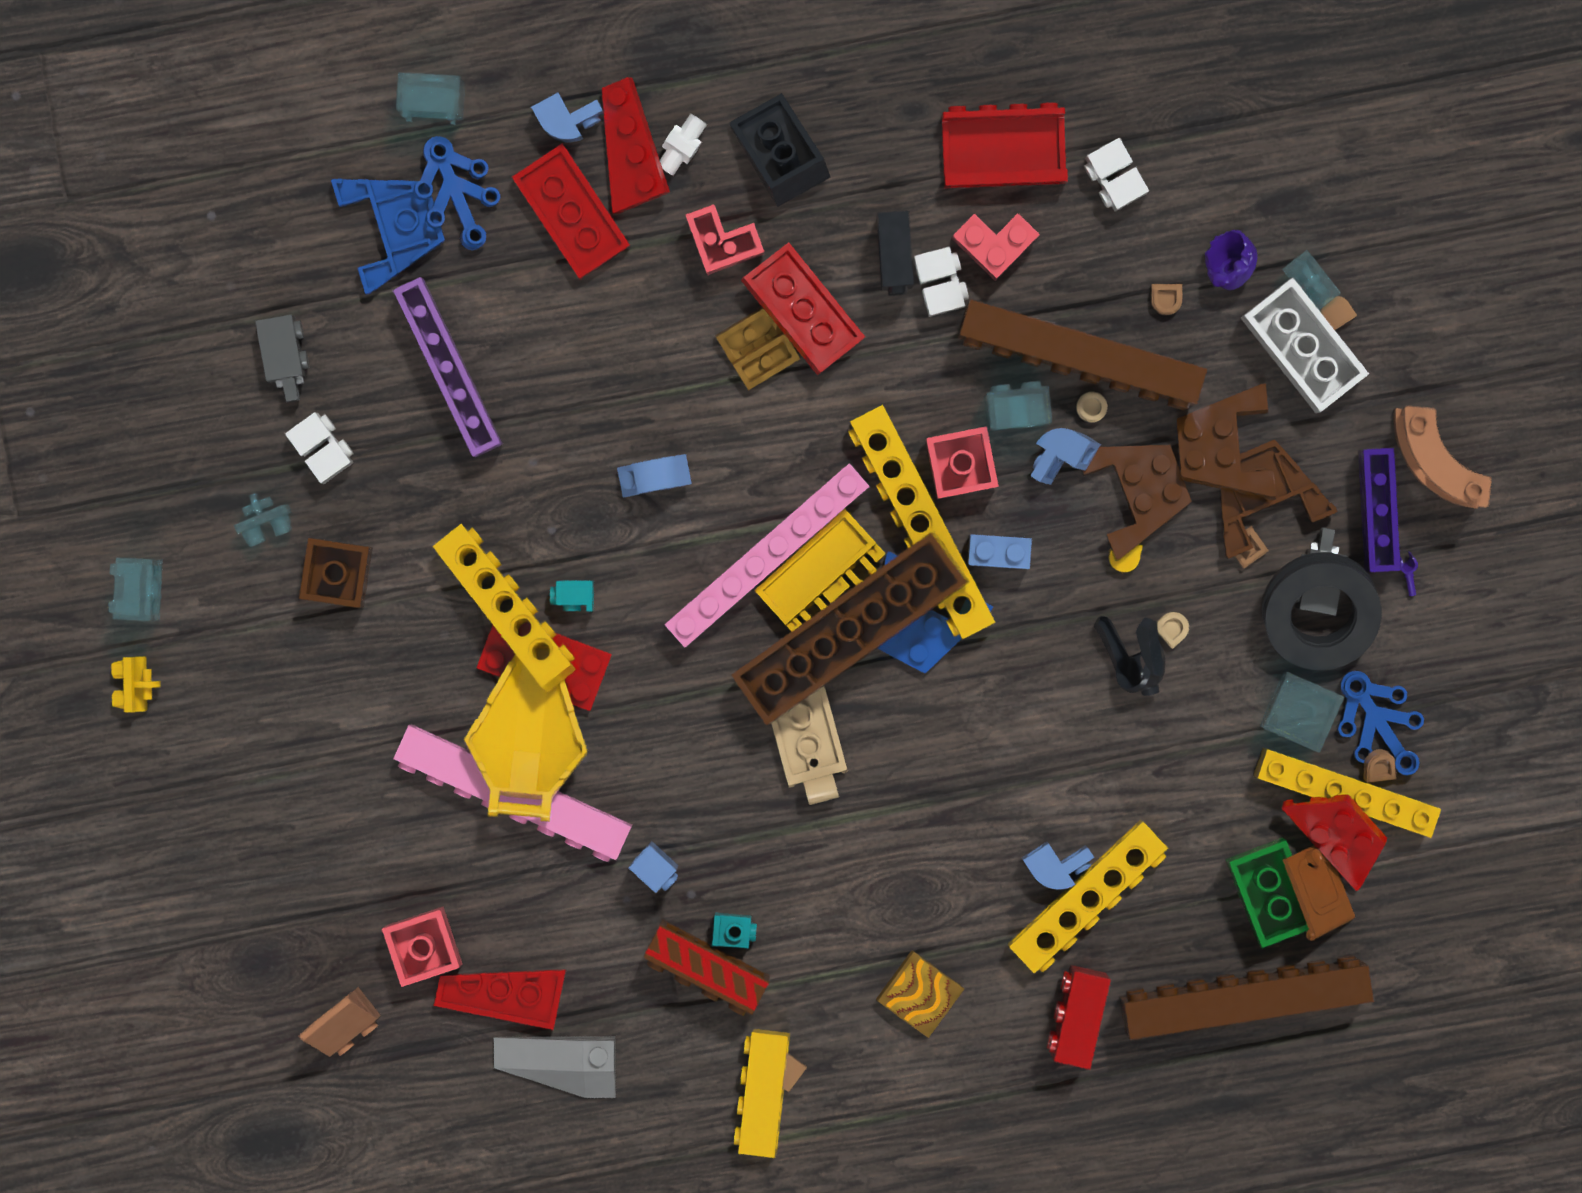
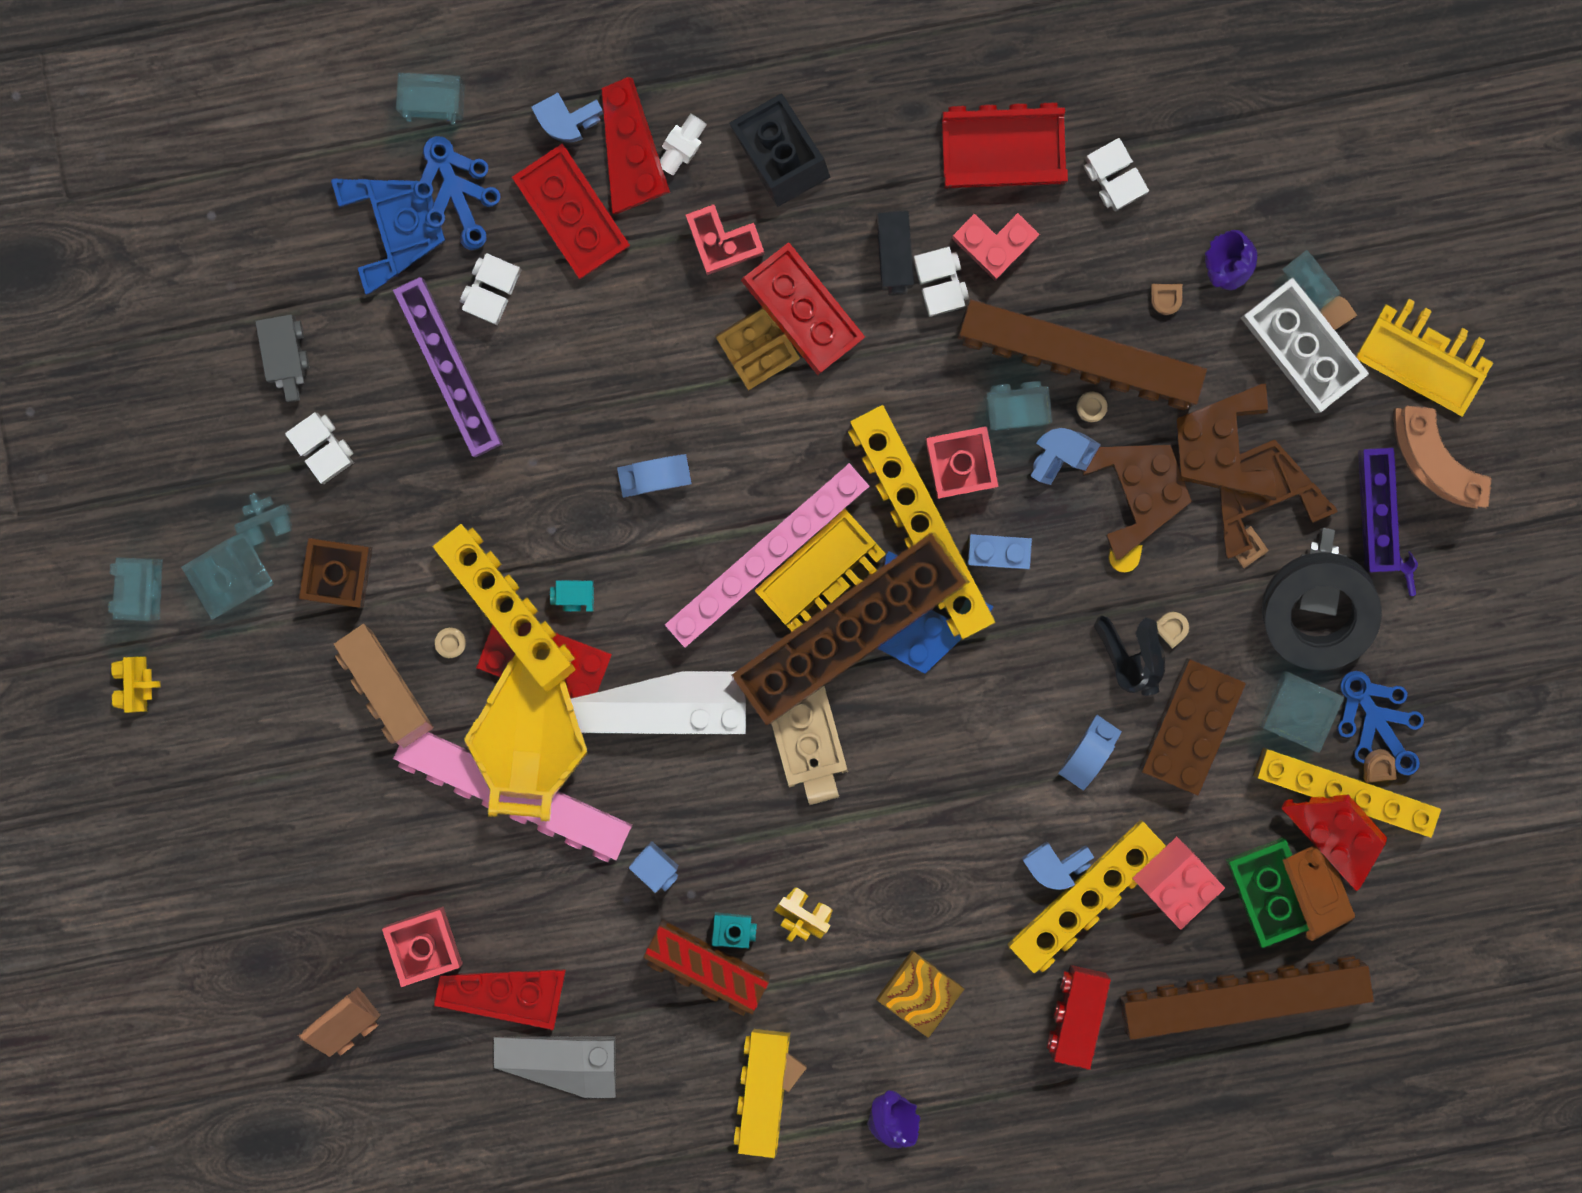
(227, 575): none -> clear light blue container
(383, 686): none -> medium nougat brick
(450, 642): none -> tan tile
(497, 275): none -> white piece
(667, 705): none -> white wedge
(801, 919): none -> yellow hips
(894, 1120): none -> dark purple hair
(1090, 753): none -> medium blue brick
(1178, 883): none -> coral brick
(1192, 726): none -> reddish brown brick
(1423, 361): none -> yellow hinge

